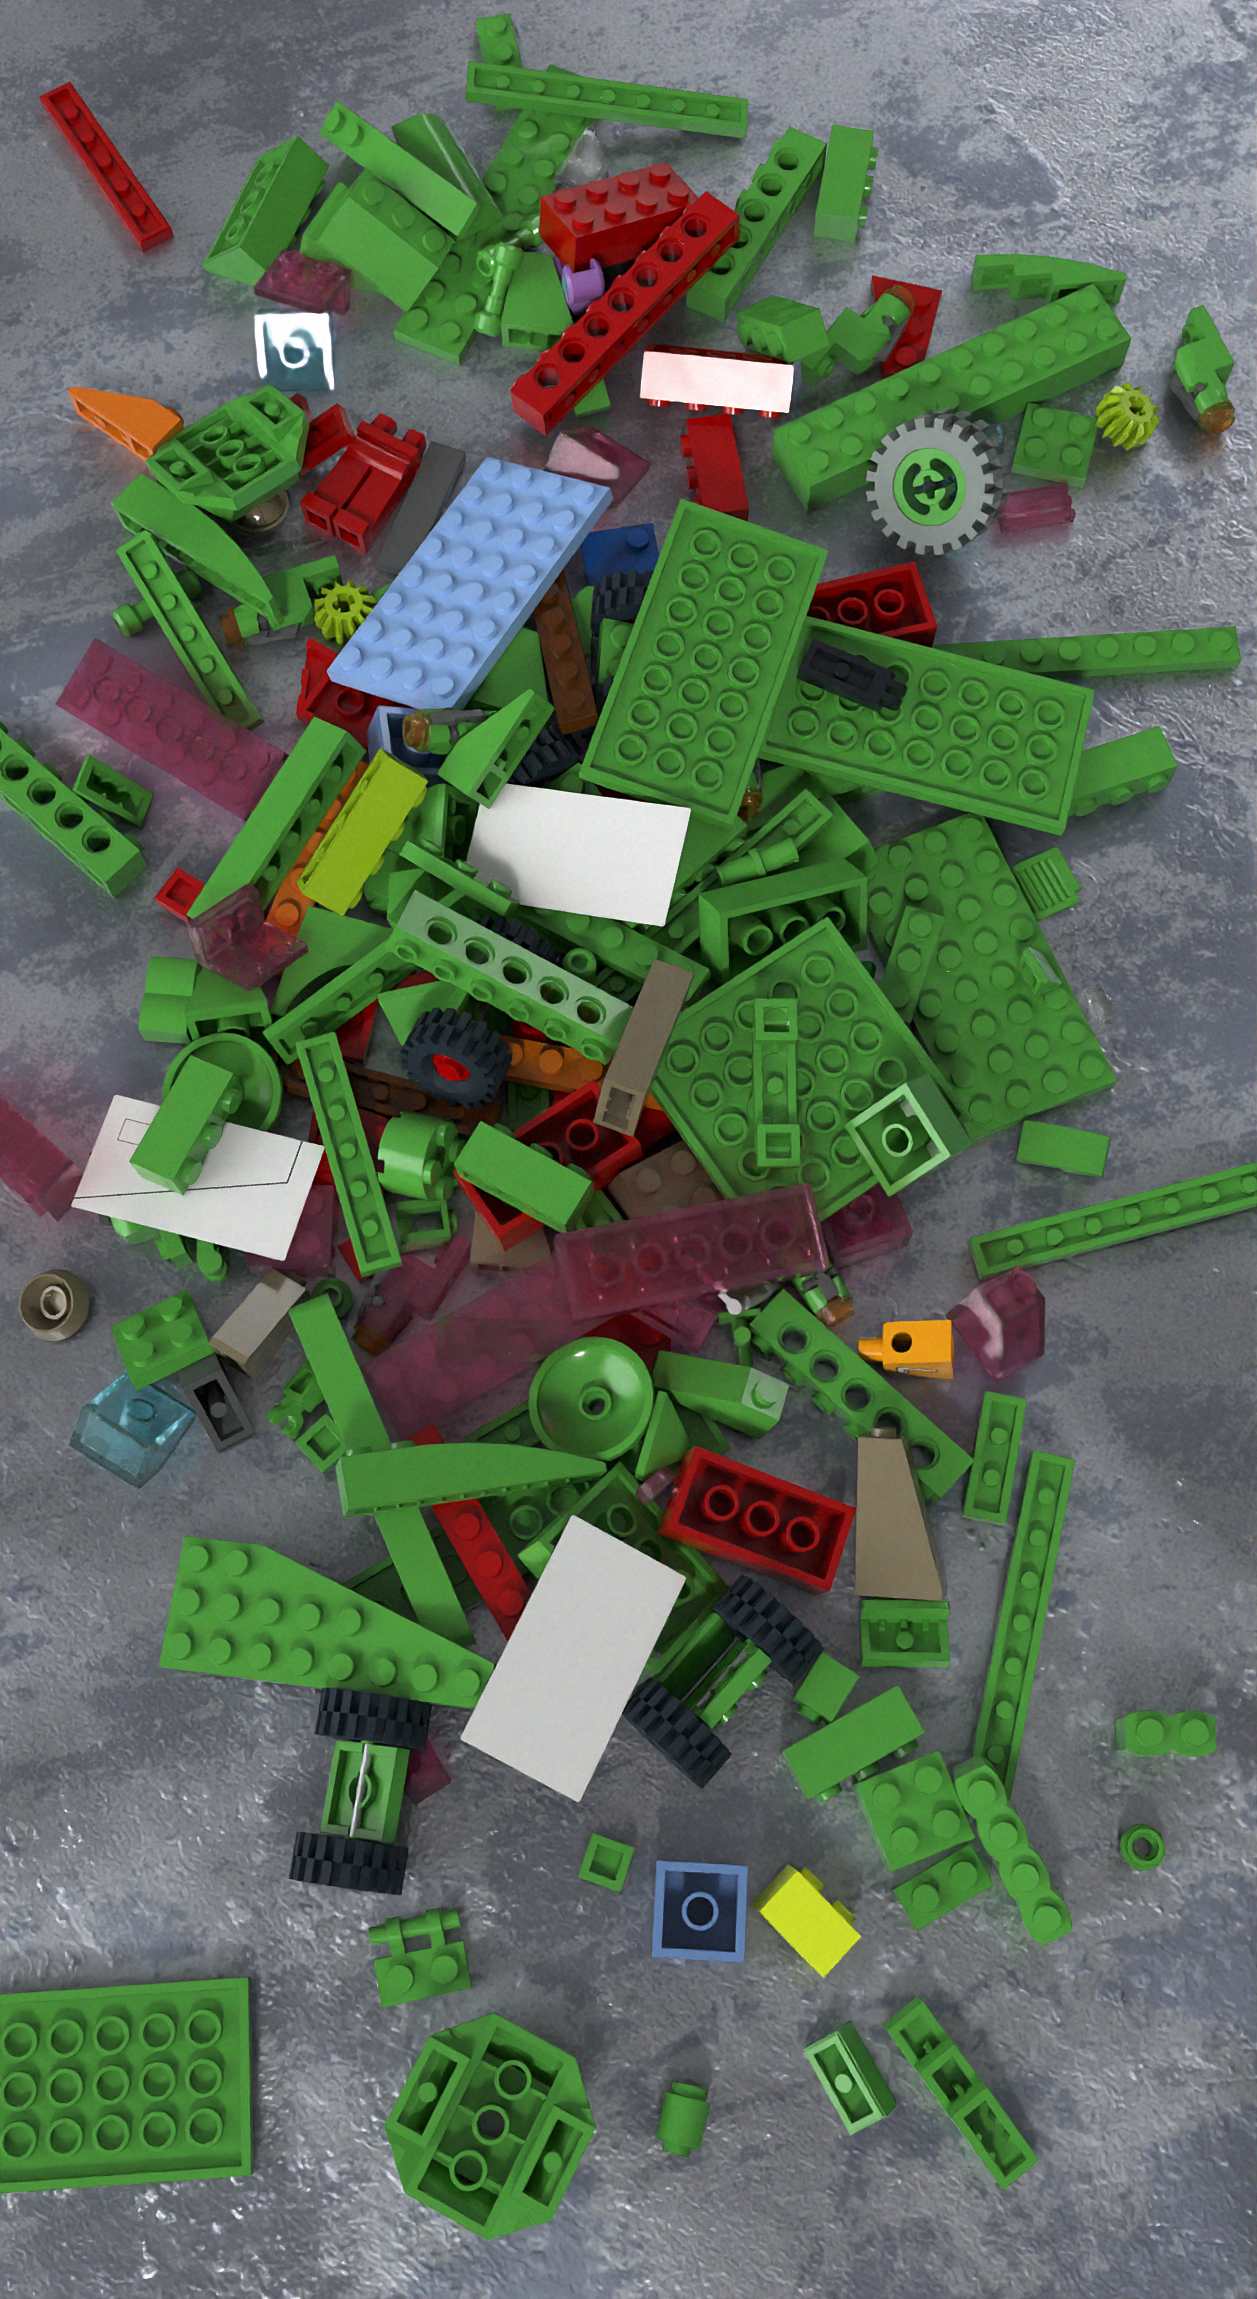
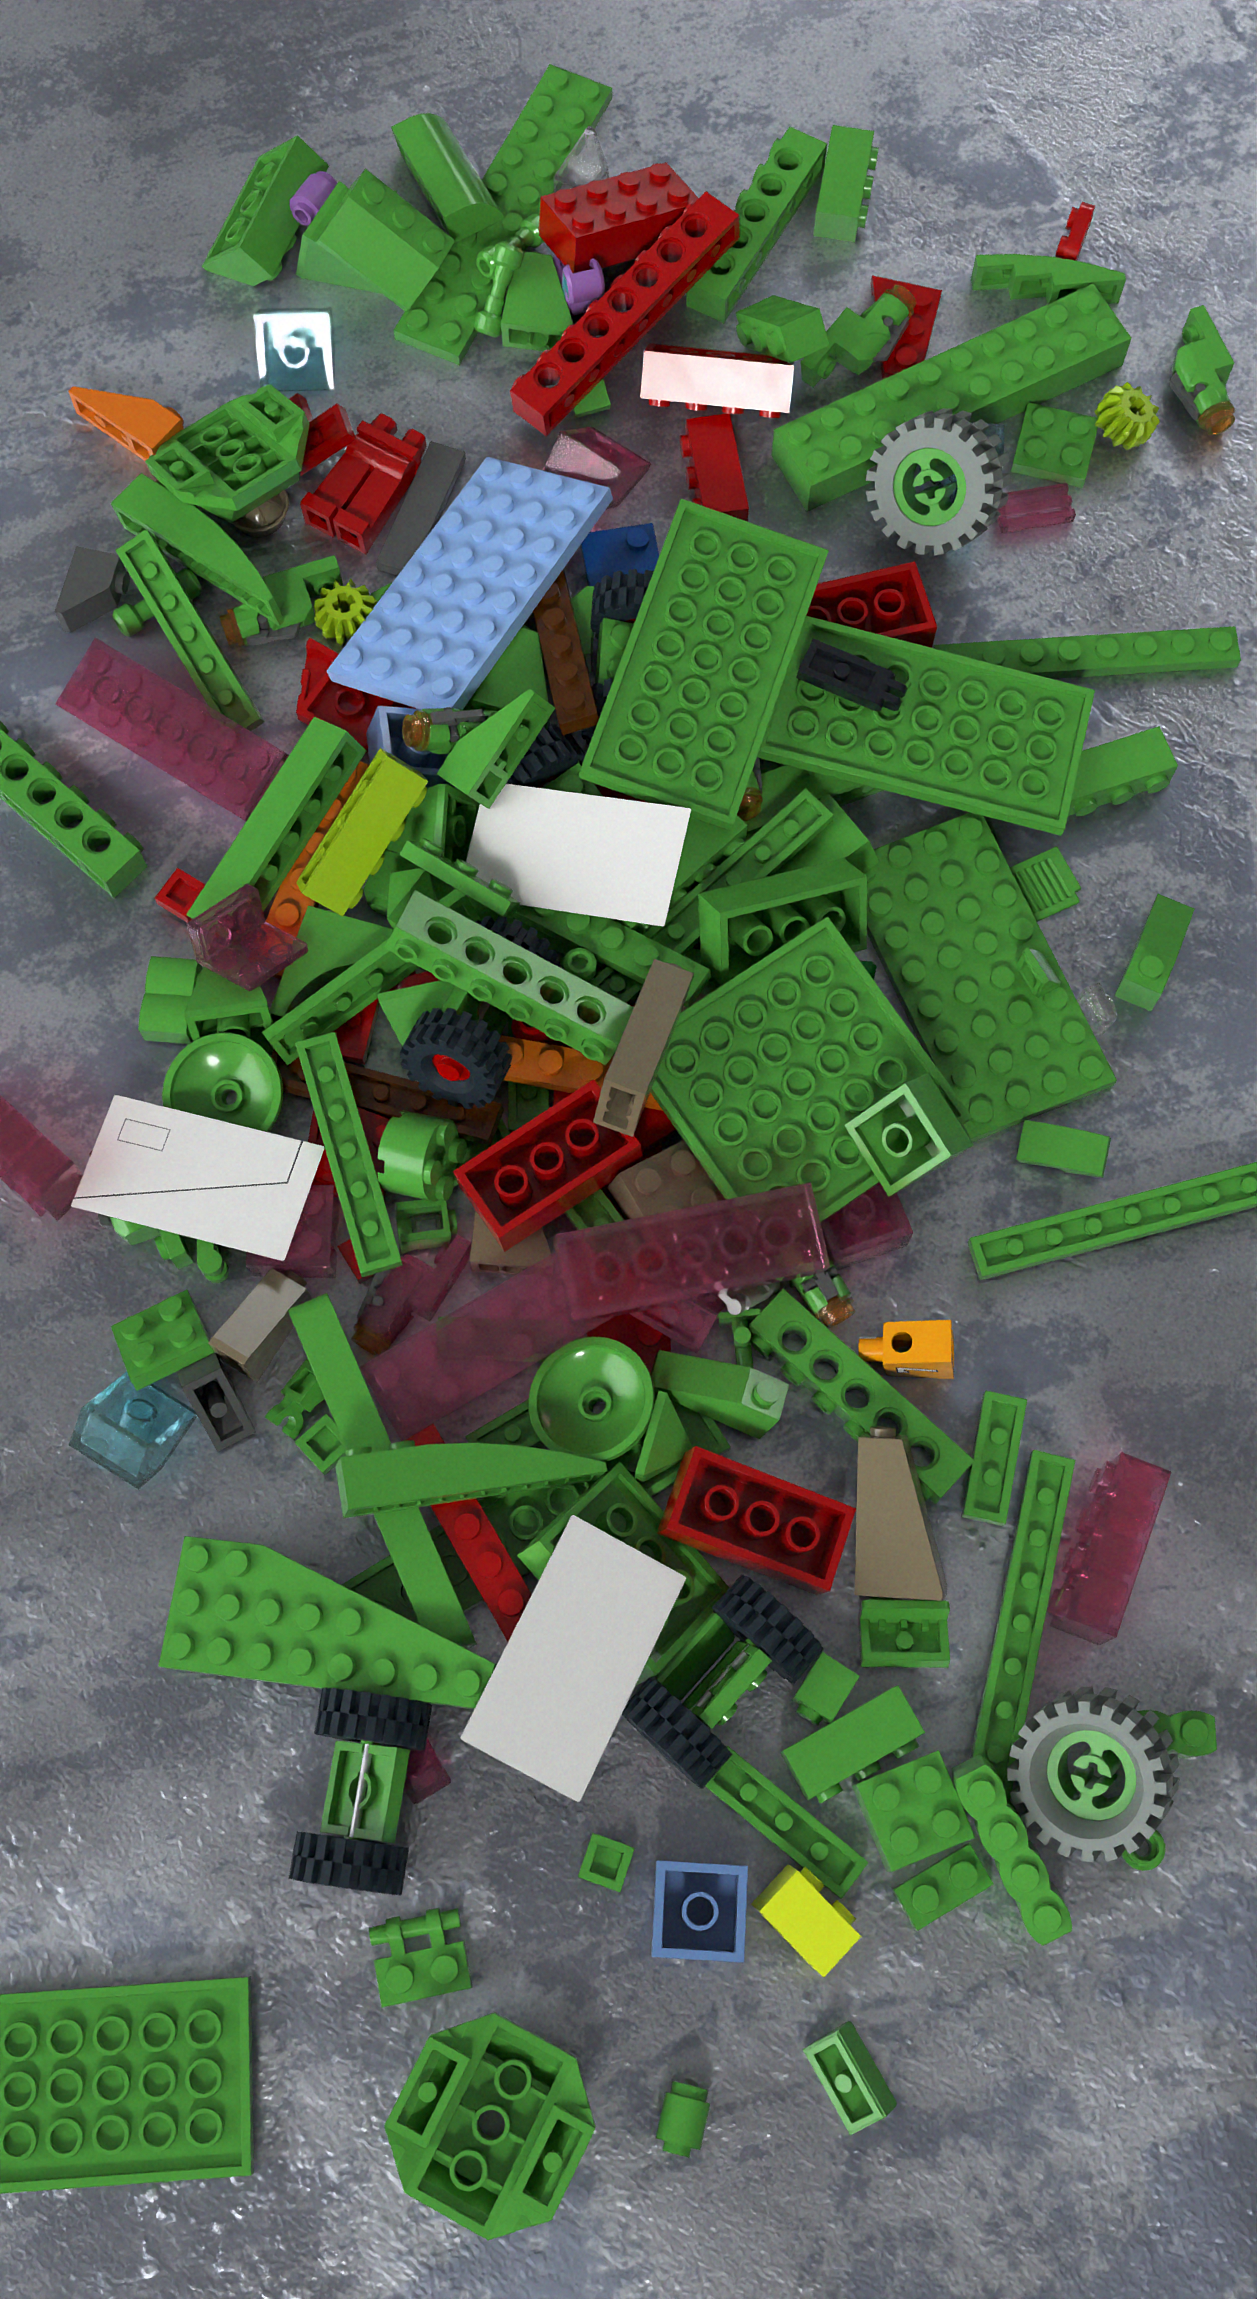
(55, 1291): dark tan hat -> none
(91, 588): none -> dark grey slope
(106, 167): red tile -> none
(113, 791): bright green slope -> none
(187, 1125): bright green brick -> none
(306, 284): clear pink bracket -> none
(311, 196): none -> medium lavender brick
(344, 1293): bright green plate -> none
(399, 170): bright green slope -> none
(498, 43): bright green plate -> none
(525, 1177): bright green brick -> none
(606, 99): bright green plate -> none
(655, 1486): clear pink tile -> none
(757, 863): bright green pin -> none
(775, 1083): bright green slope -> none
(787, 1824): none -> bright green plate
(910, 960): bright green plate -> none
(960, 2093): bright green slope -> none
(1003, 1323): clear pink slope -> none
(1074, 1805): none -> light grey wheel
(1078, 223): none -> red plate
(1109, 1548): none -> clear pink brick
(1155, 953): none -> bright green slope

